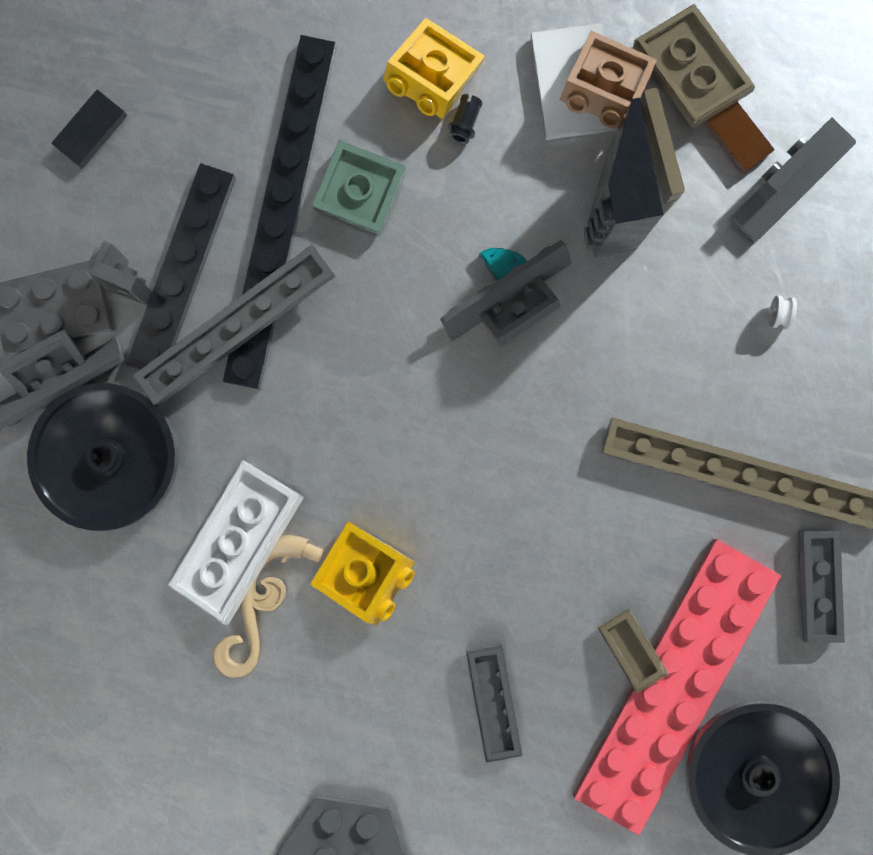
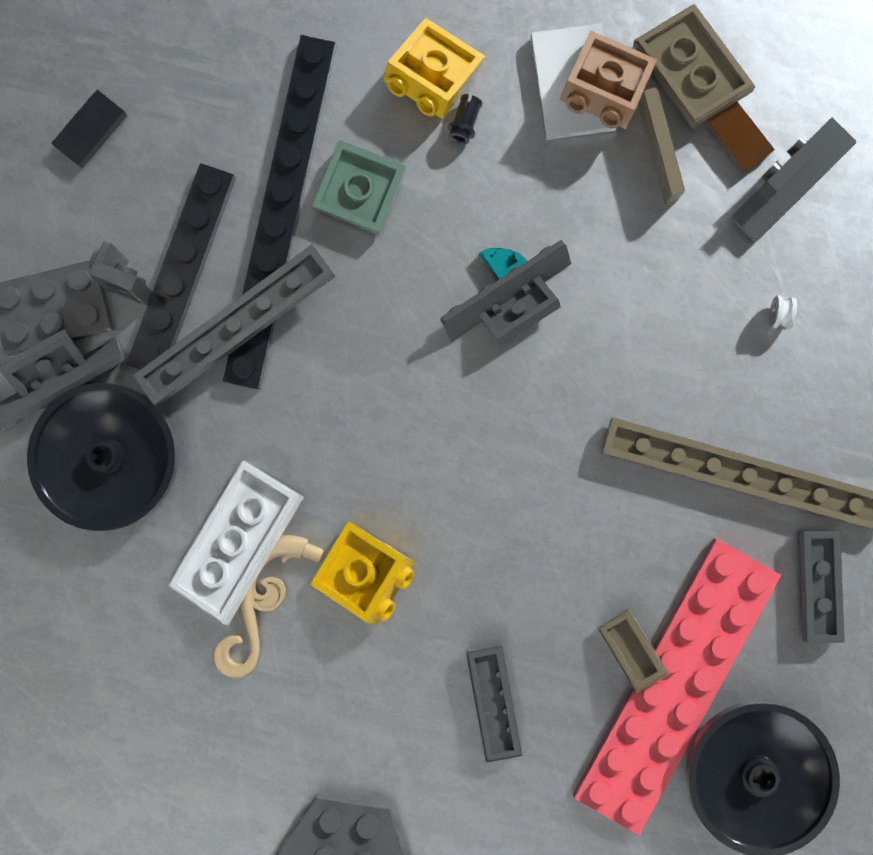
(627, 192): black slope -> none

